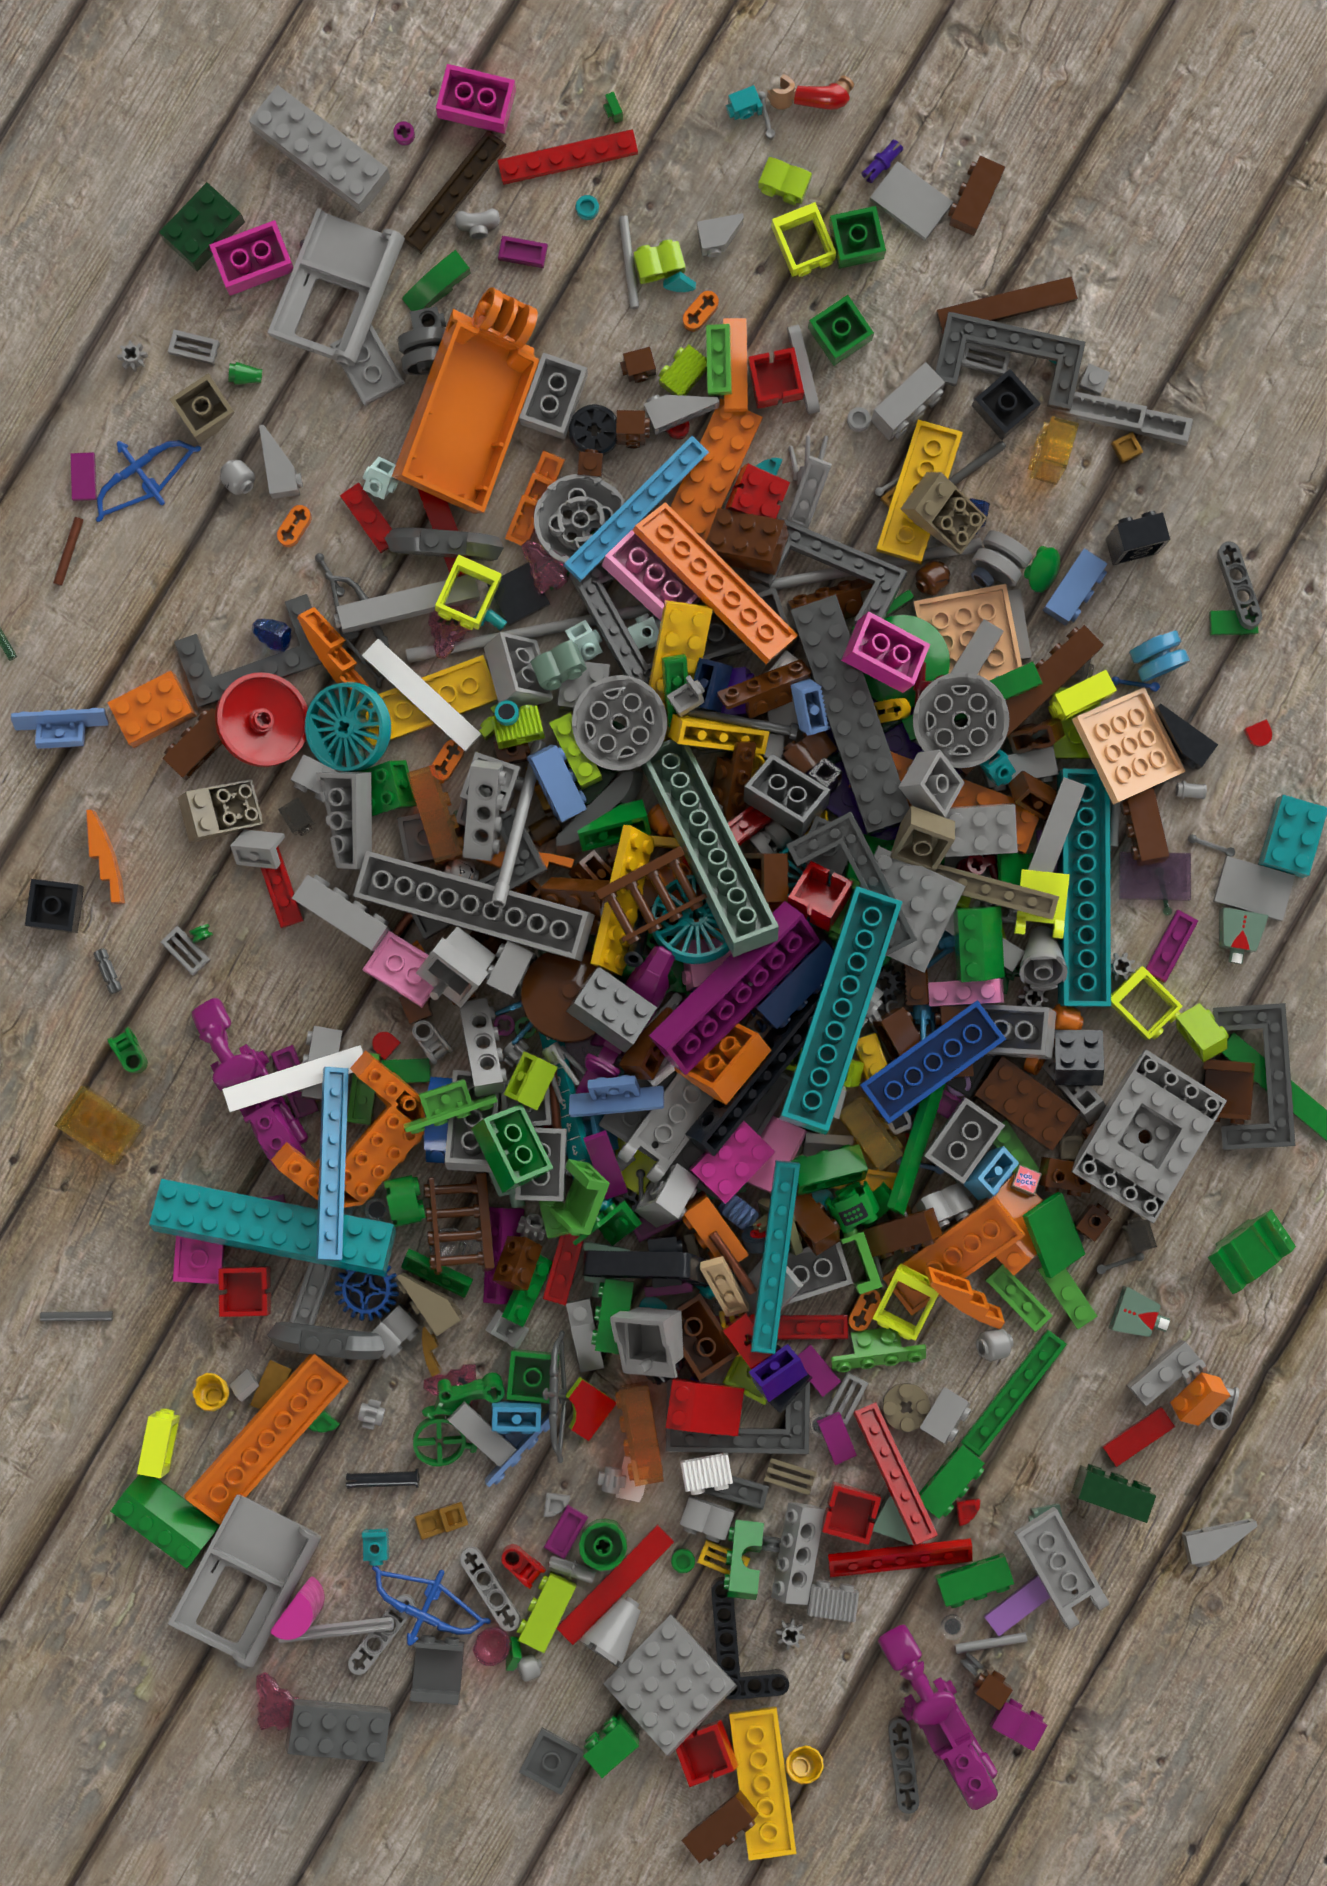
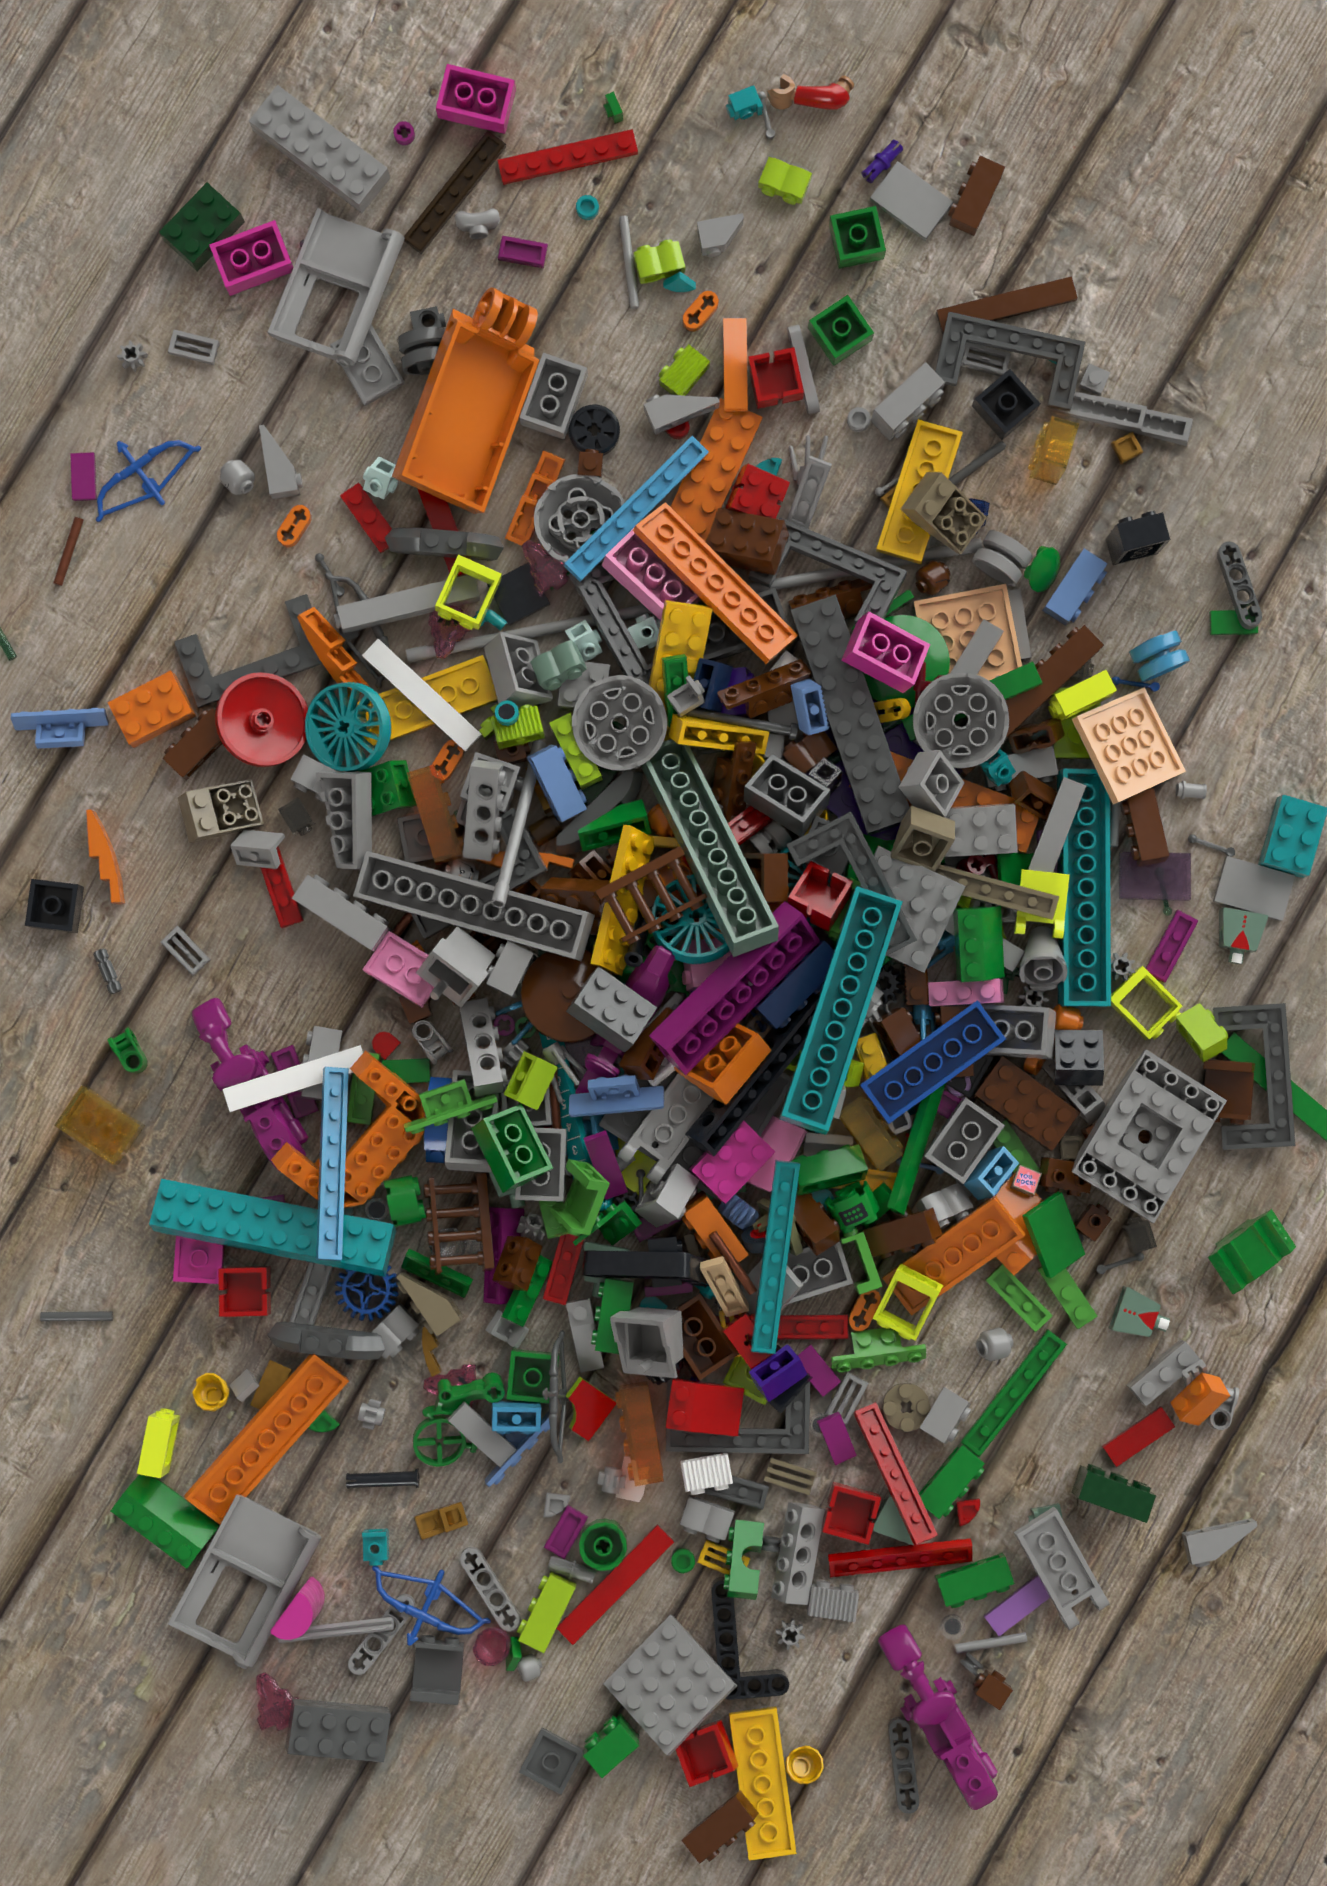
(200, 933): green bush -> none
(202, 408): dark tan slope -> none
(244, 374): green cone -> none
(272, 633): clear blue rock -> none
(437, 282): green slope -> none
(523, 1565): red piece -> none
(613, 1631): light grey cone -> none
(632, 428): reddish brown brick -> none
(638, 365): reddish brown brick -> none
(719, 359): bright green plate -> none
(794, 219): neon yellow window -> none
(879, 1270): light grey hinge -> none
(960, 1294): orange slope -> none
(982, 577): sand blue tile -> none
(1019, 1724): magenta brick -> none
(1188, 741): black slope -> none
(1259, 733): red tile -> none

